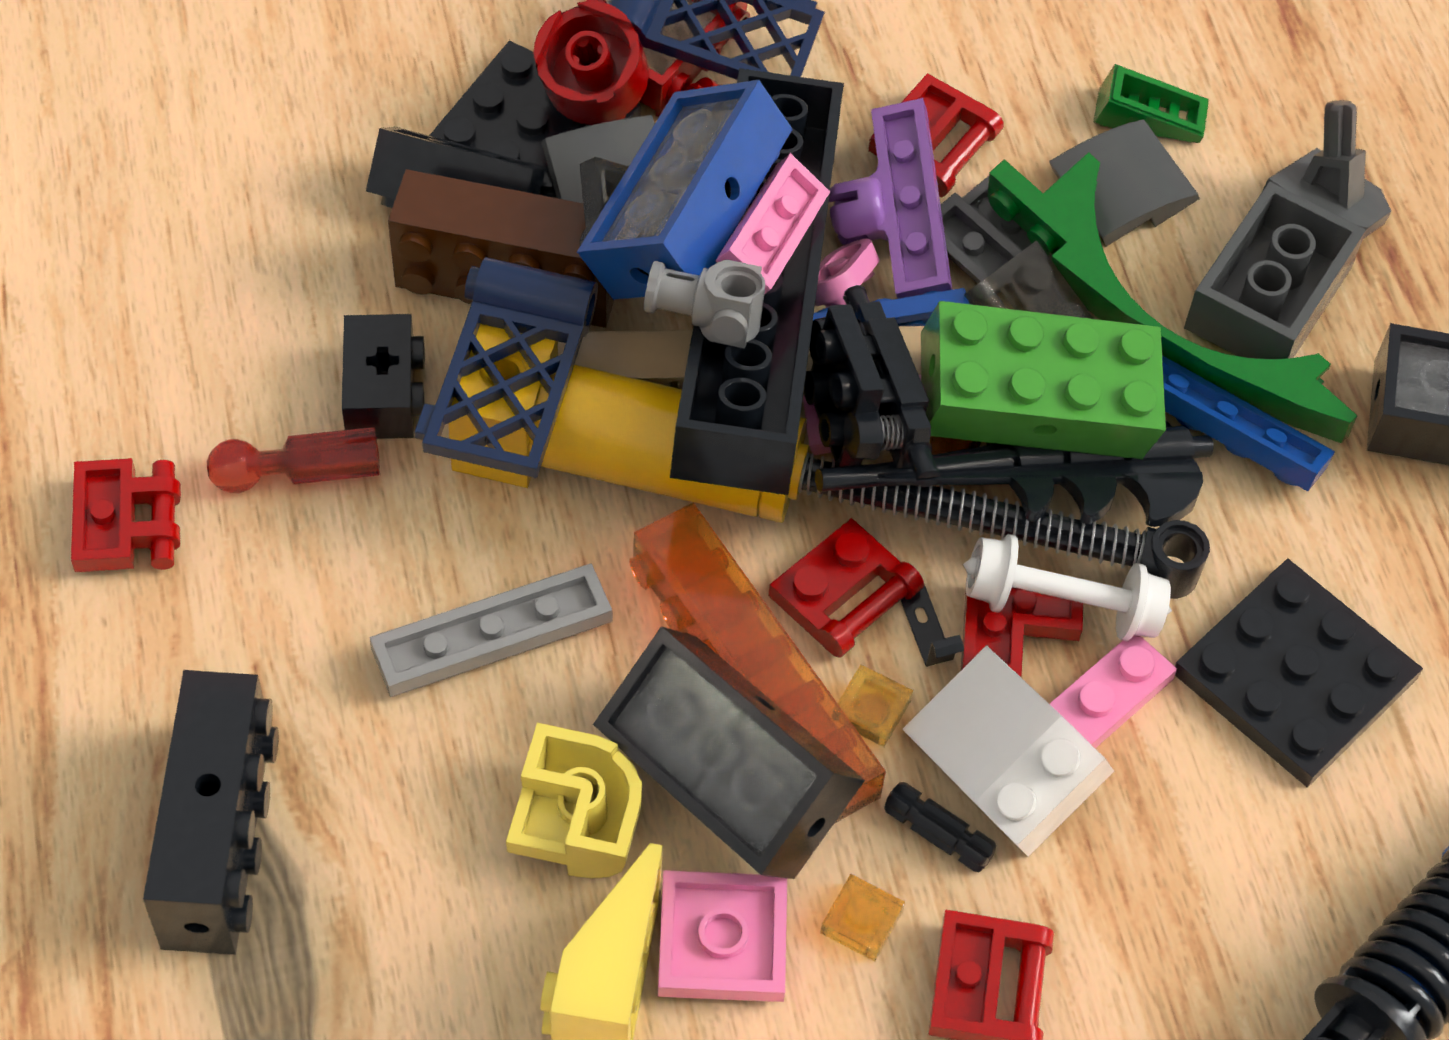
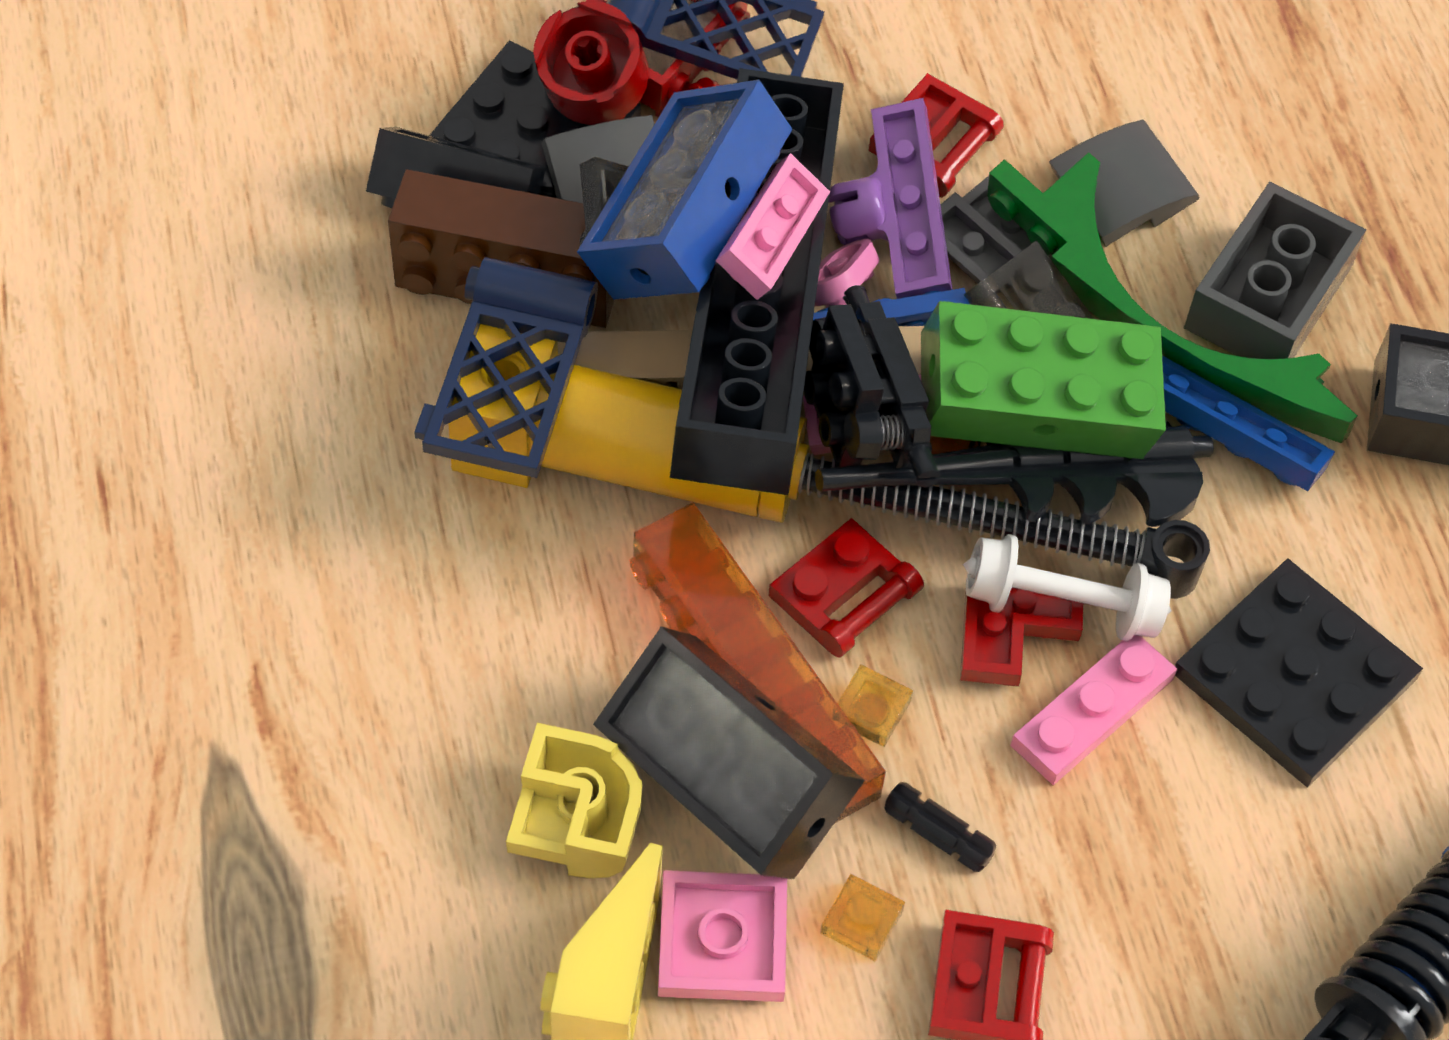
(105, 515): red plate -> none
(211, 813): black brick -> none
(303, 459): clear red piece -> none
(380, 374): black brick -> none
(491, 629): light grey plate -> none
(720, 300): light grey connector -> none
(929, 635): black piece -> none
(1008, 750): white slope -> none
(1123, 101): green slope -> none
(1337, 173): dark grey piece -> none

